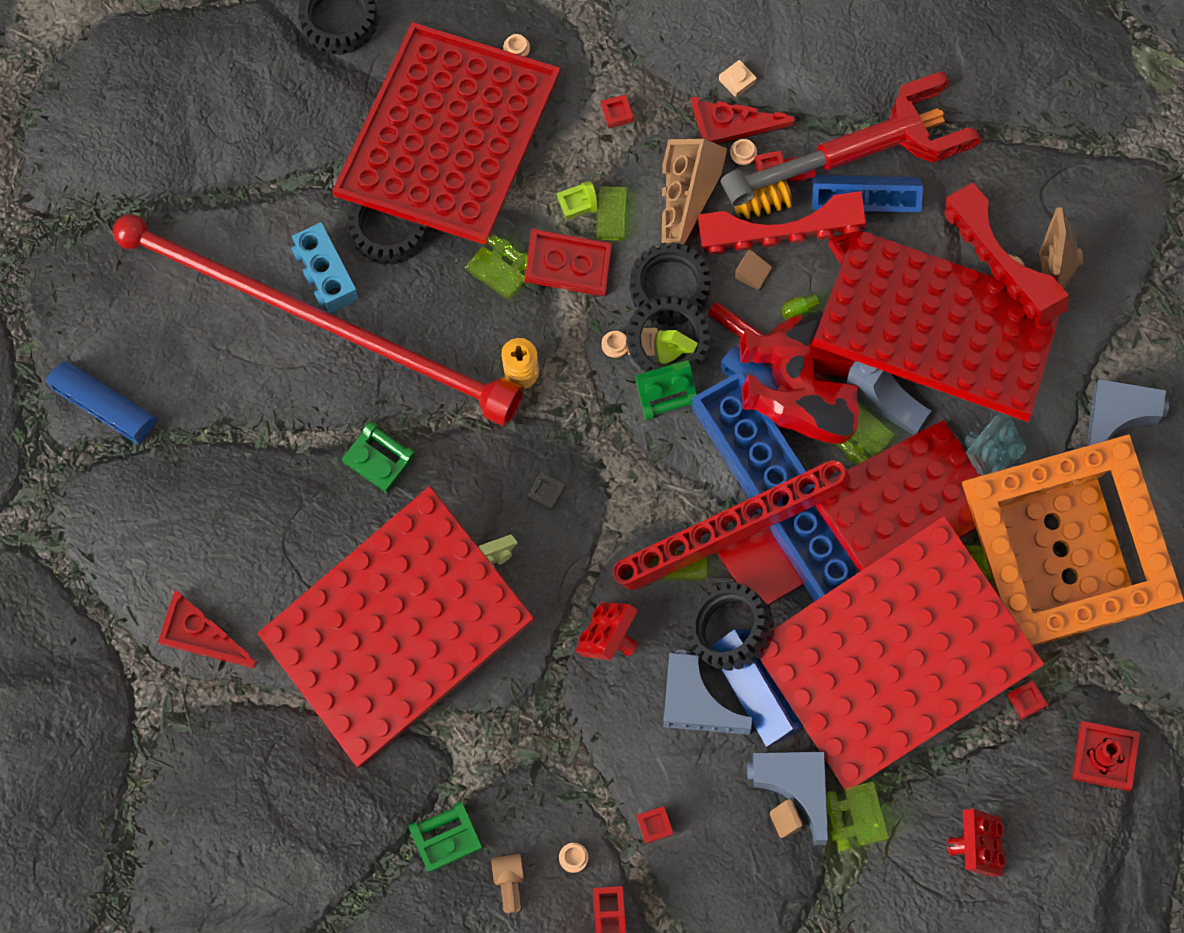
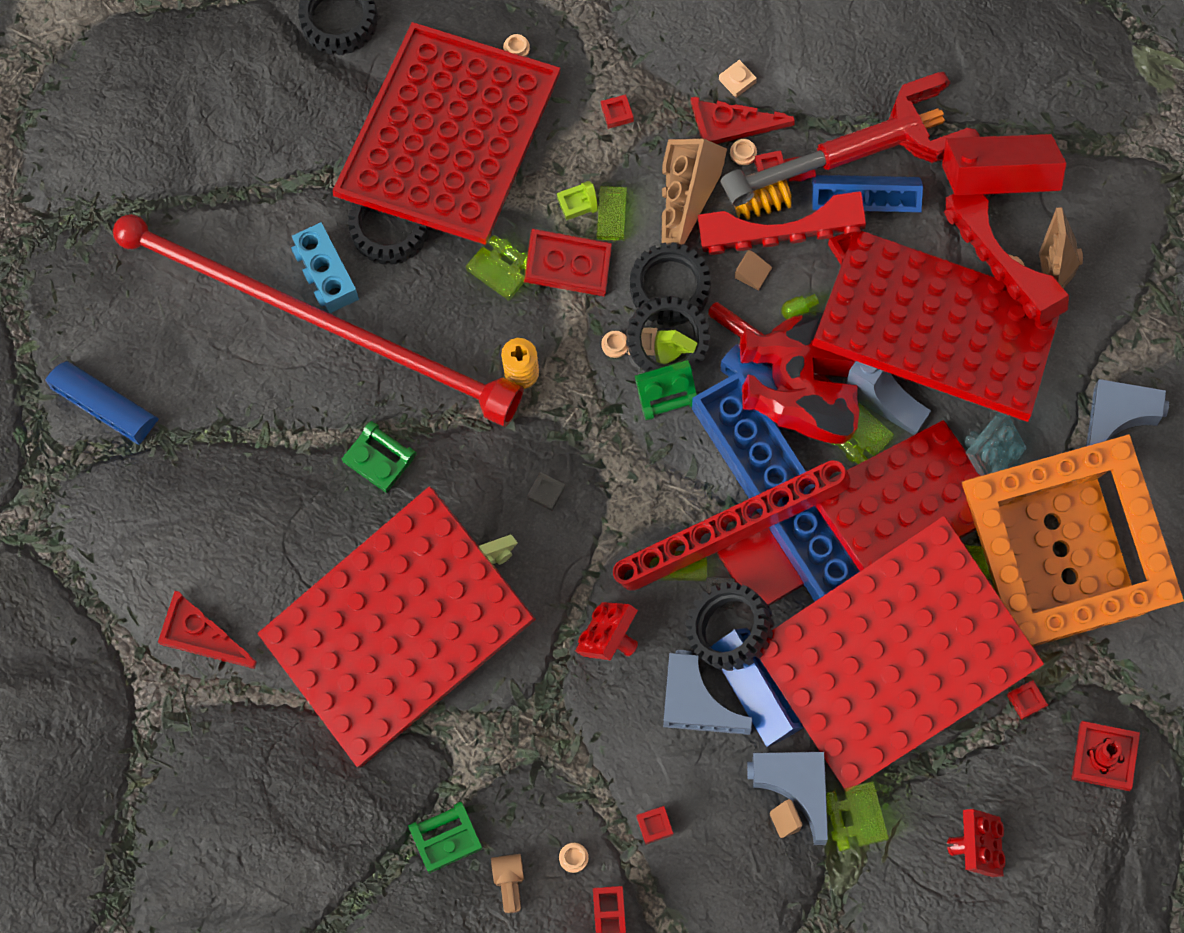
(1003, 164): none -> red brick

